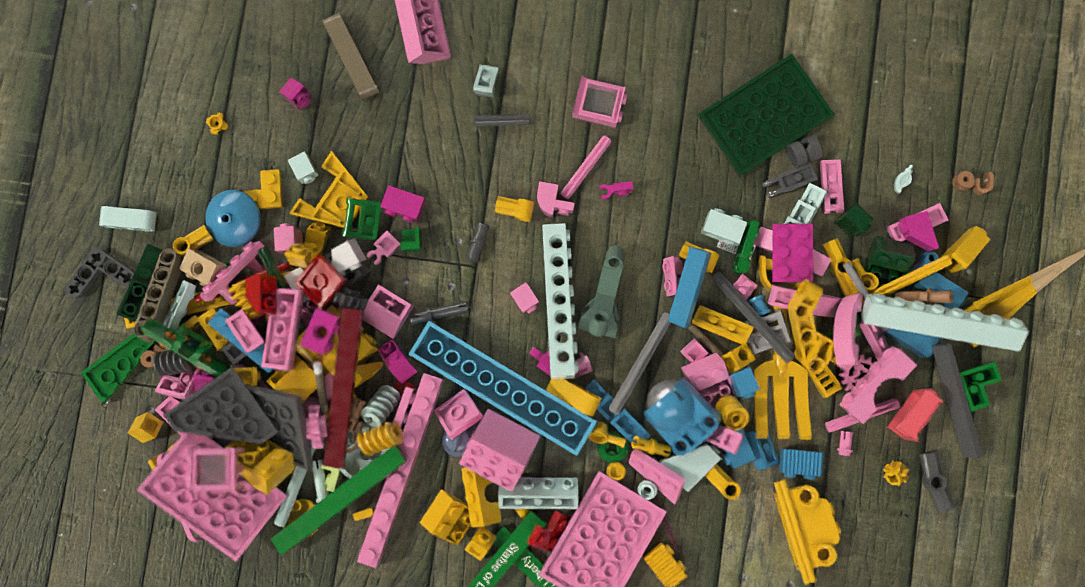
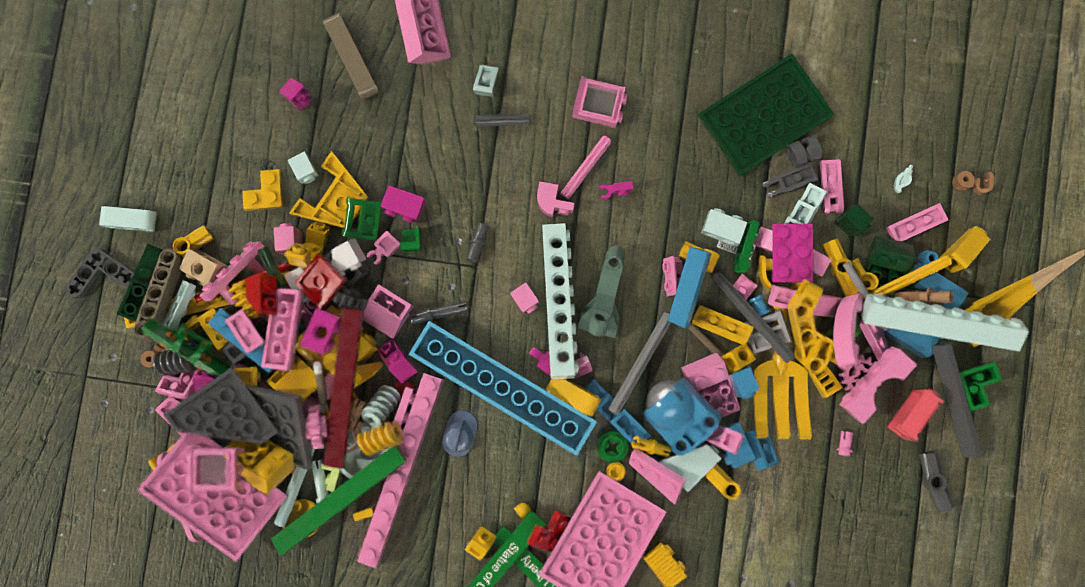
(115, 366): green wing -> none
(145, 427): yellow panel -> none
(211, 121): yellow plate -> none
(242, 214): dark azure dish -> none
(447, 518): yellow slope -> none
(458, 414): bright pink tile -> none
(480, 510): yellow arch -> none
(499, 450): bright pink container -> none
(519, 209): yellow piece -> none
(540, 494): light aqua brick -> none
(600, 435): yellow bar -> none
(643, 493): light aqua plate -> none
(675, 548): clear pink hinge -> none
(694, 351): bright pink plate -> none
(732, 412): yellow wheel -> none
(800, 462): dark azure brick -> none
(808, 527): yellow brick -> none
(848, 420): bright pink axle -> none
(896, 473): yellow gear -> none
(919, 231): dark pink slope -> none

